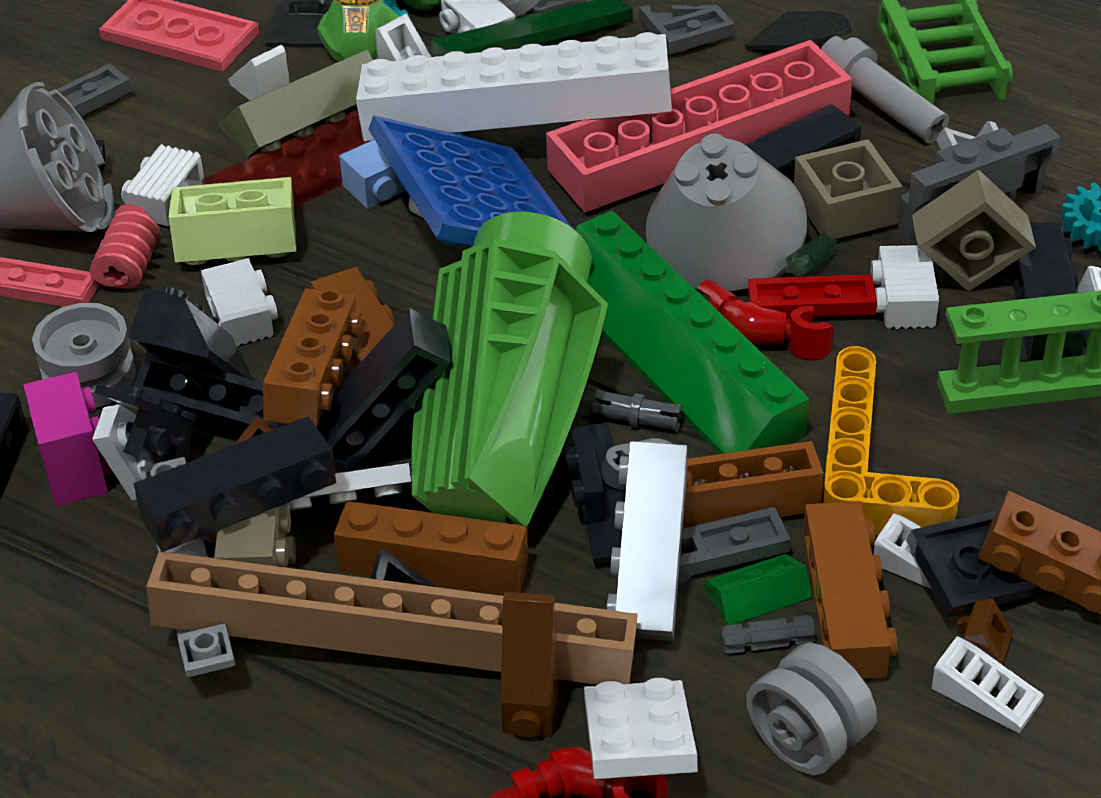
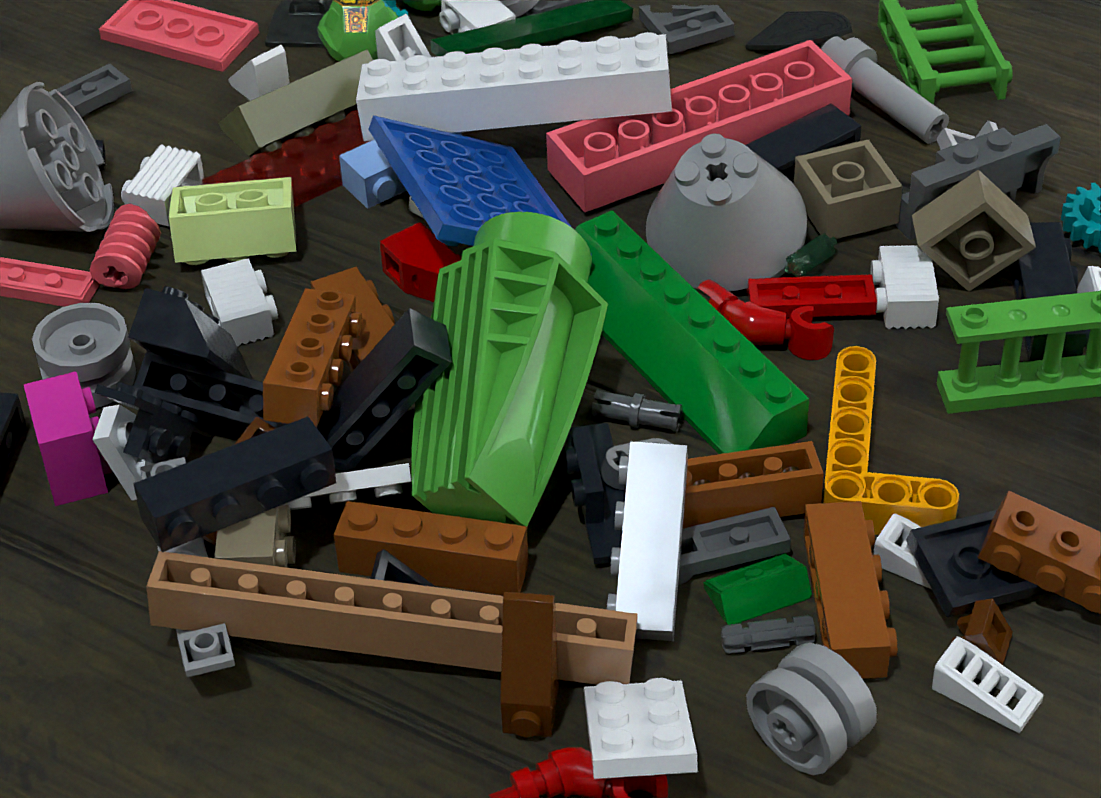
(414, 260): none -> red slope

